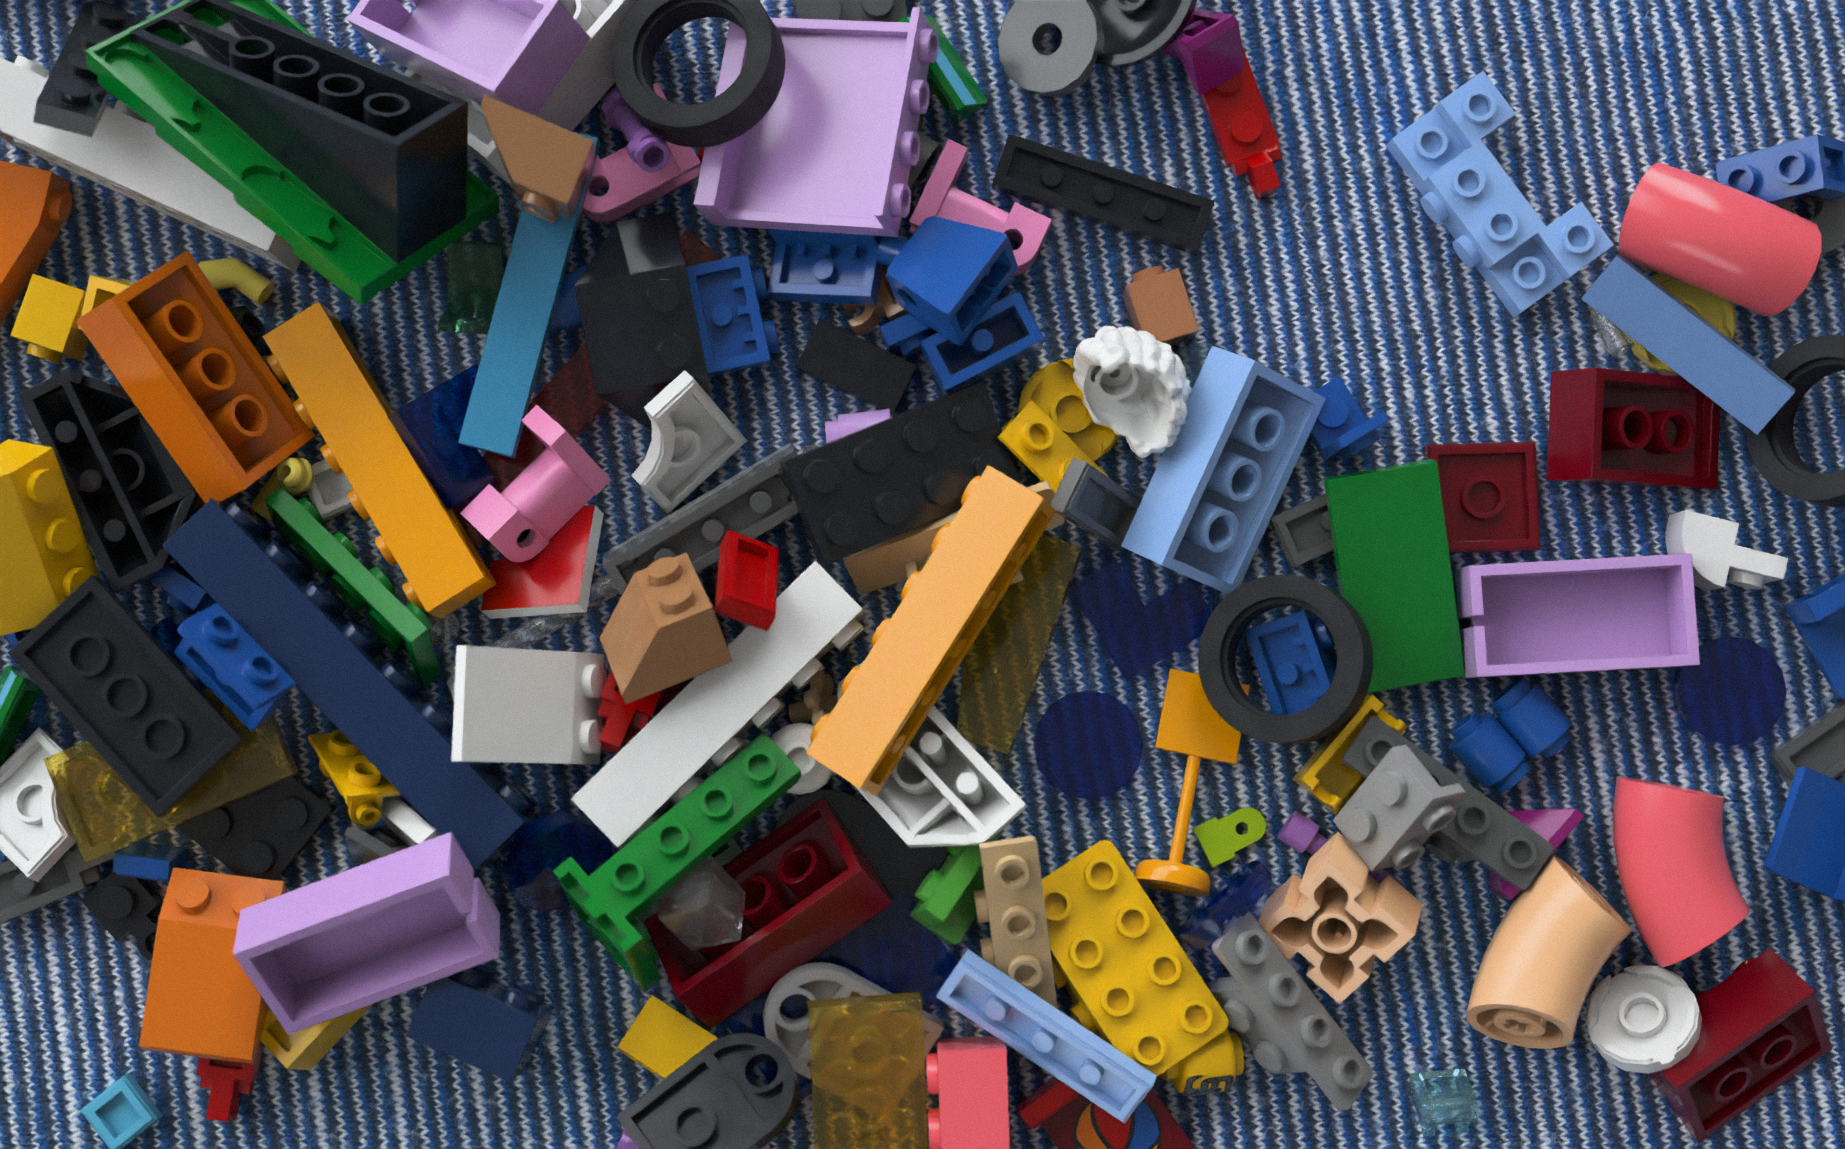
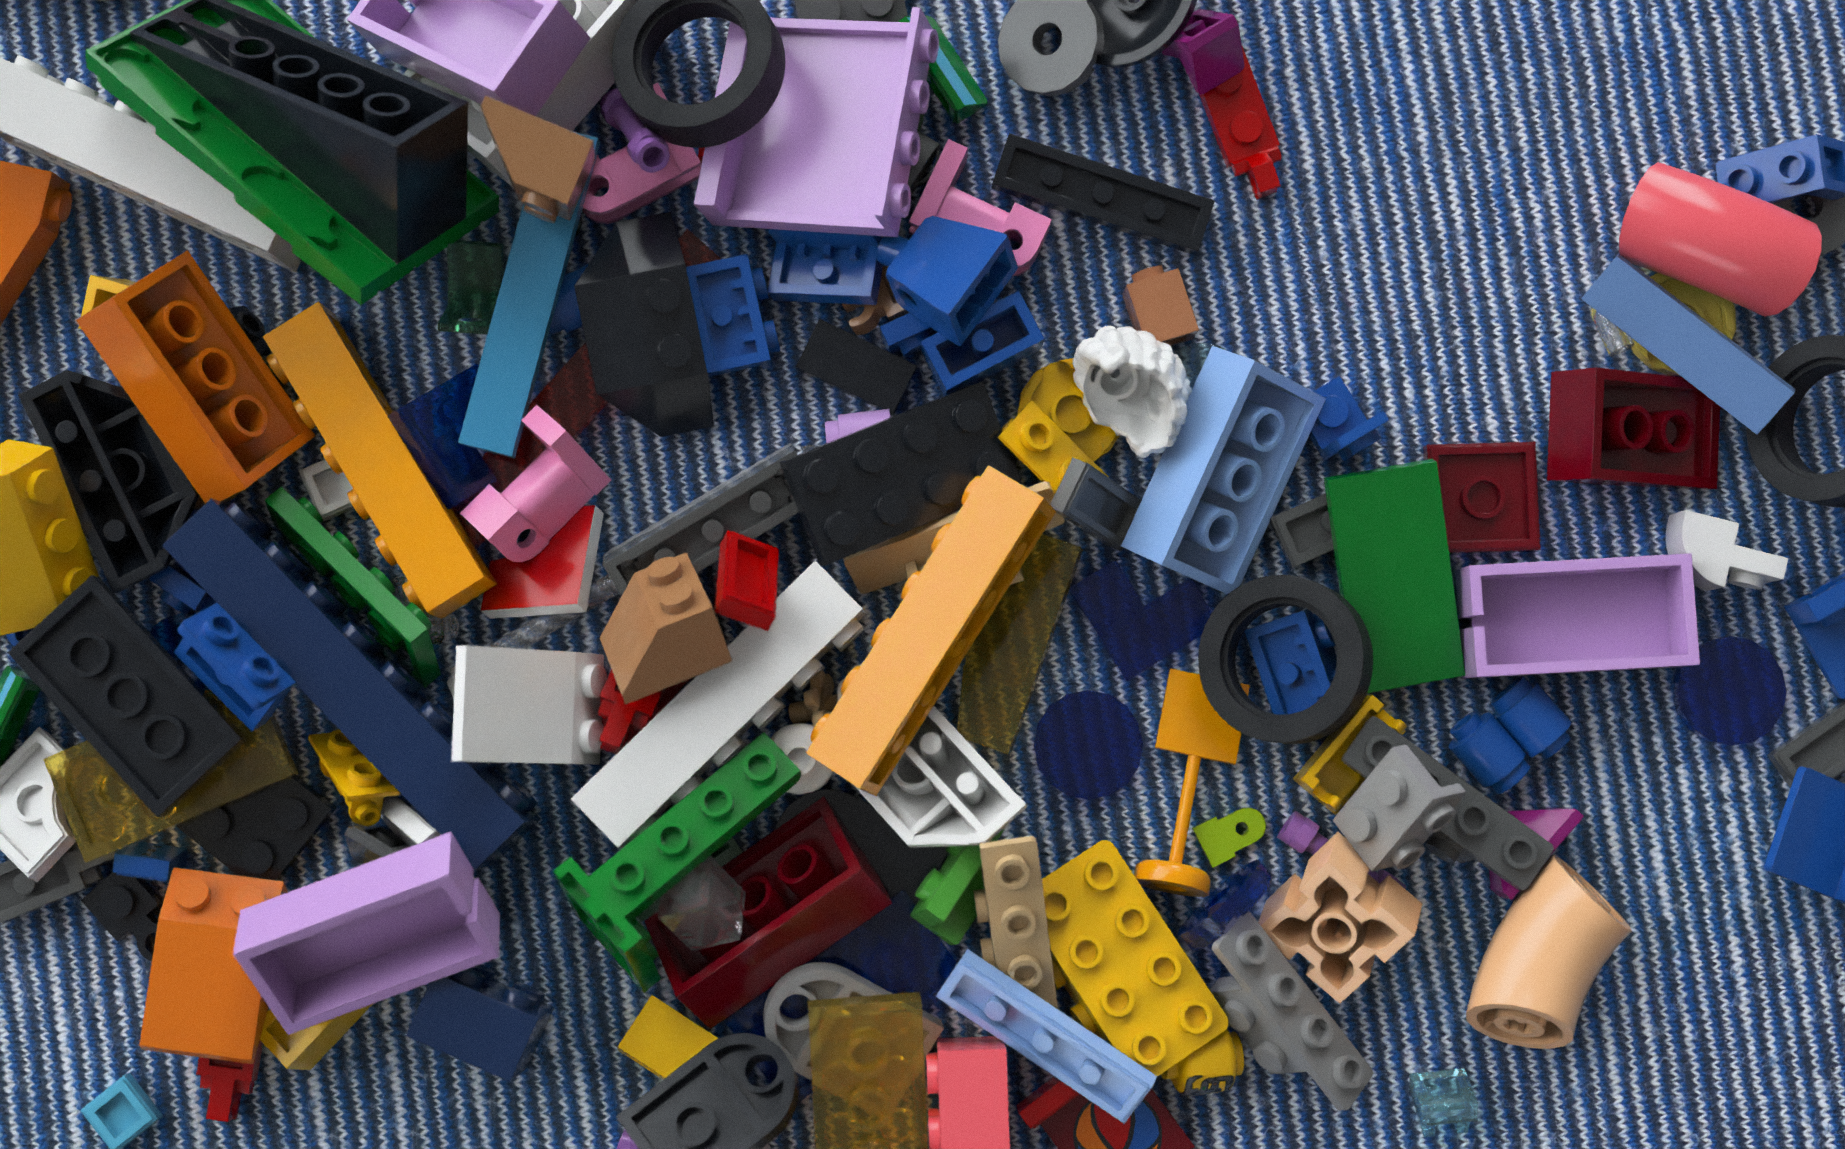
(49, 321): yellow brick -> none
(72, 94): black plate -> none
(236, 274): light yellow arm -> none
(293, 475): light yellow arm -> none
(546, 846): clear blue tile -> none
(687, 442): white tile -> none
(1482, 204): light blue bracket -> none
(1643, 1019): white tile -> none
(1674, 867): coral brick -> none
(1752, 1039): dark red slope -> none

